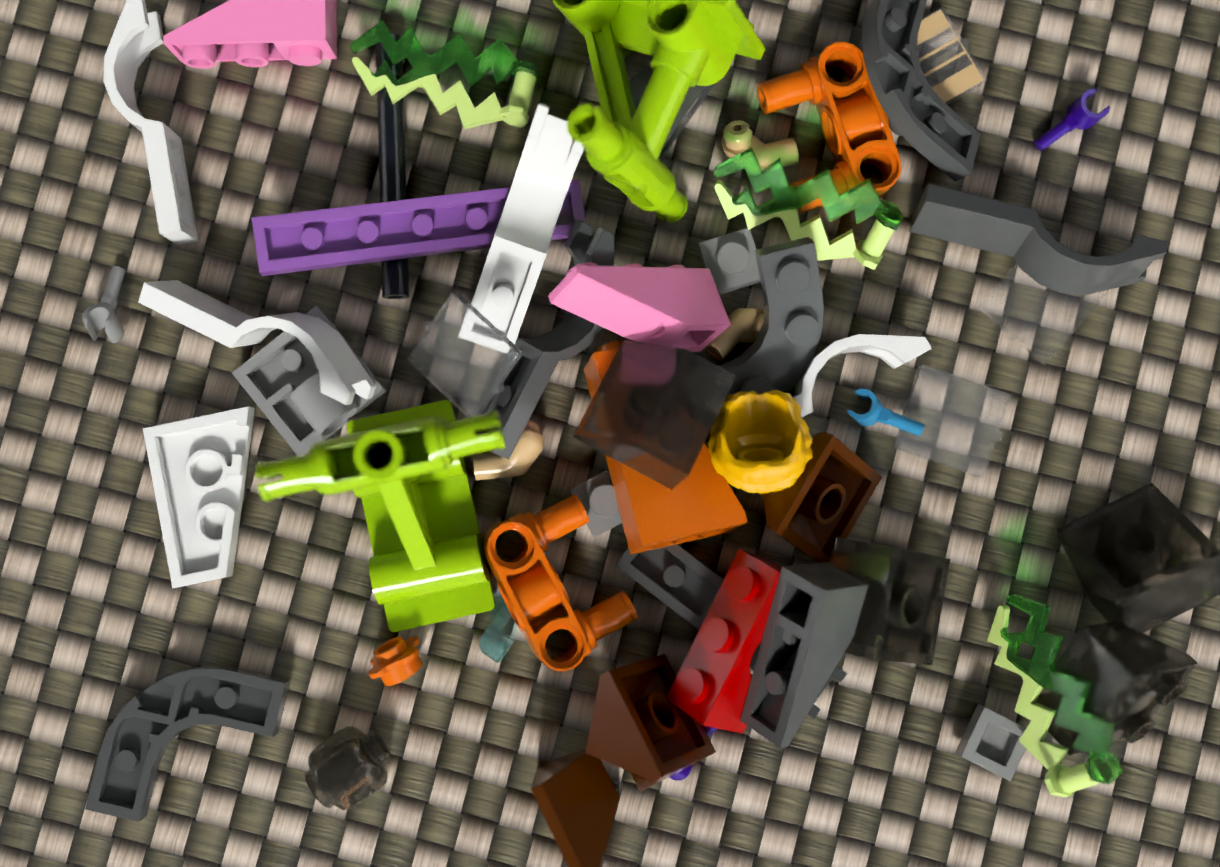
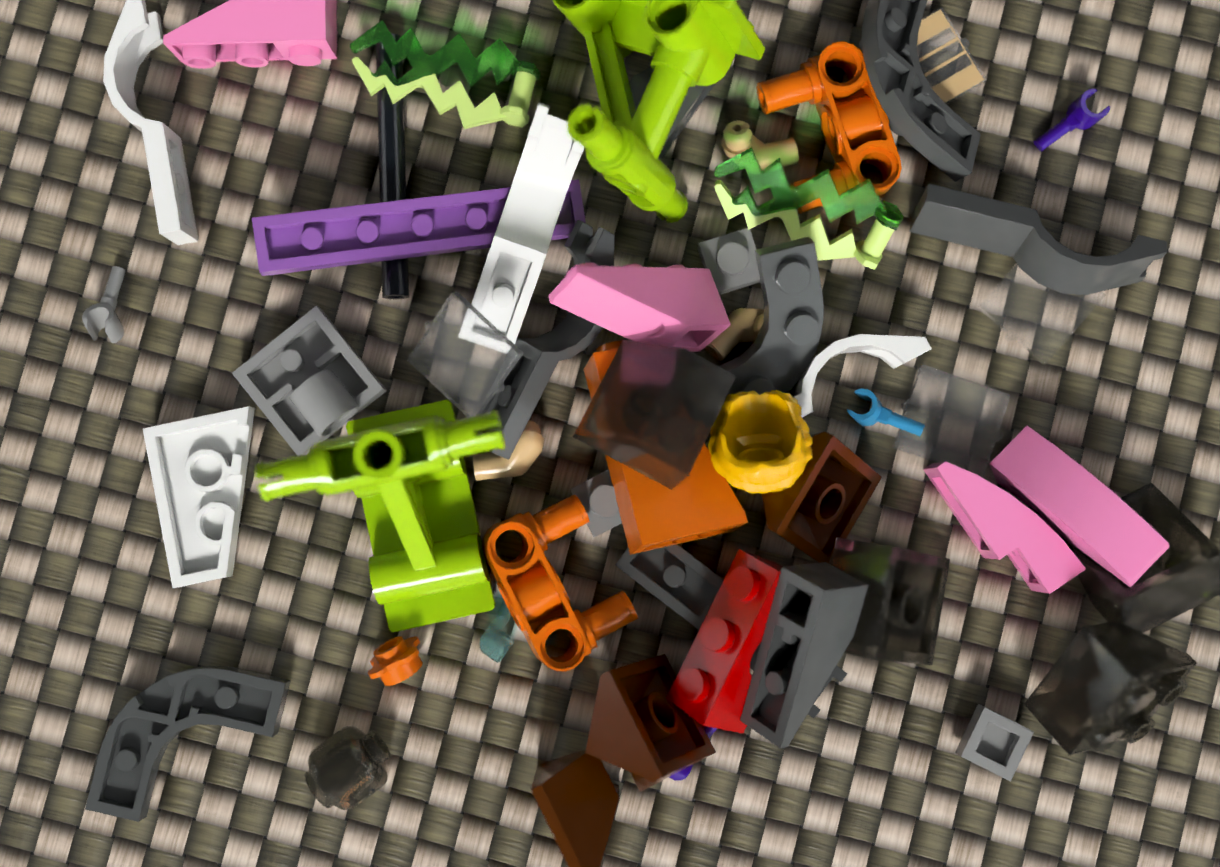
(338, 367): white piece -> none
(1004, 527): none -> bright pink slope
(1039, 674): piece -> none
(1078, 506): none -> bright pink slope

